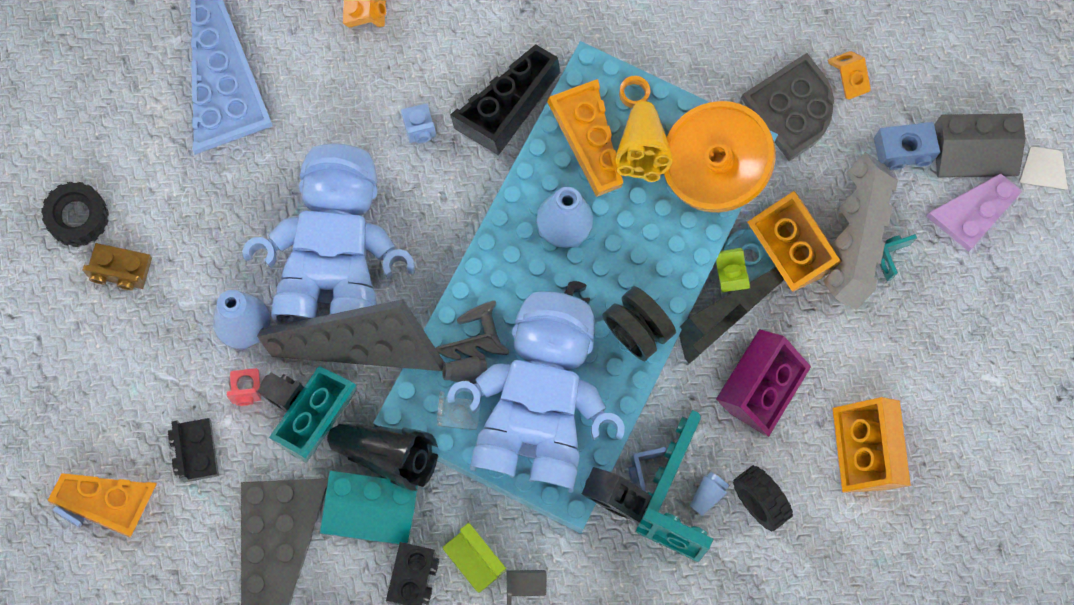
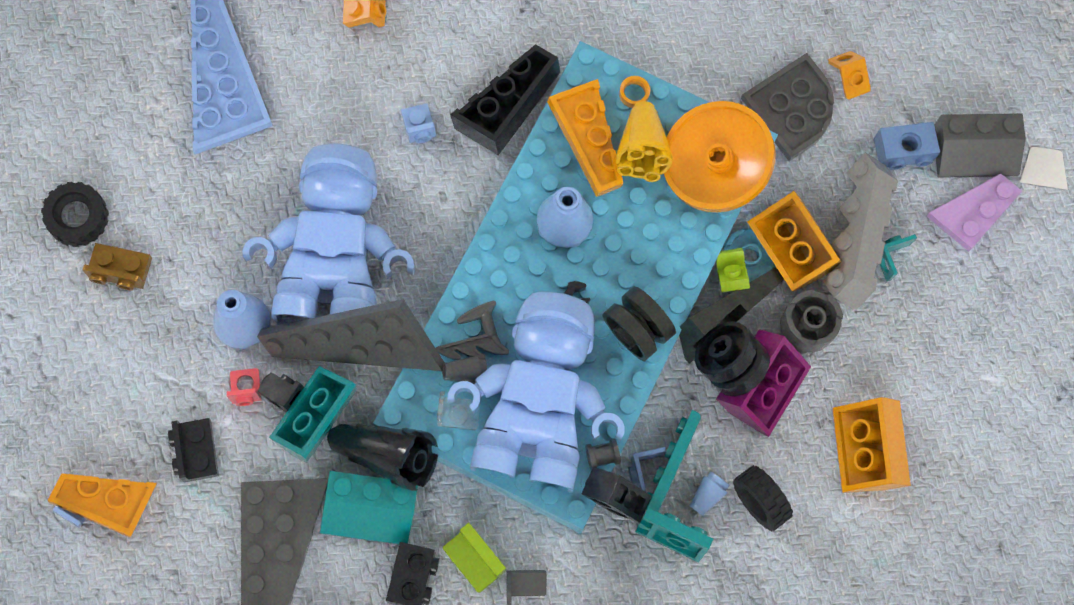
(603, 454): none -> dark grey bush
(732, 359): none -> black wheel
(816, 307): none -> dark grey brick

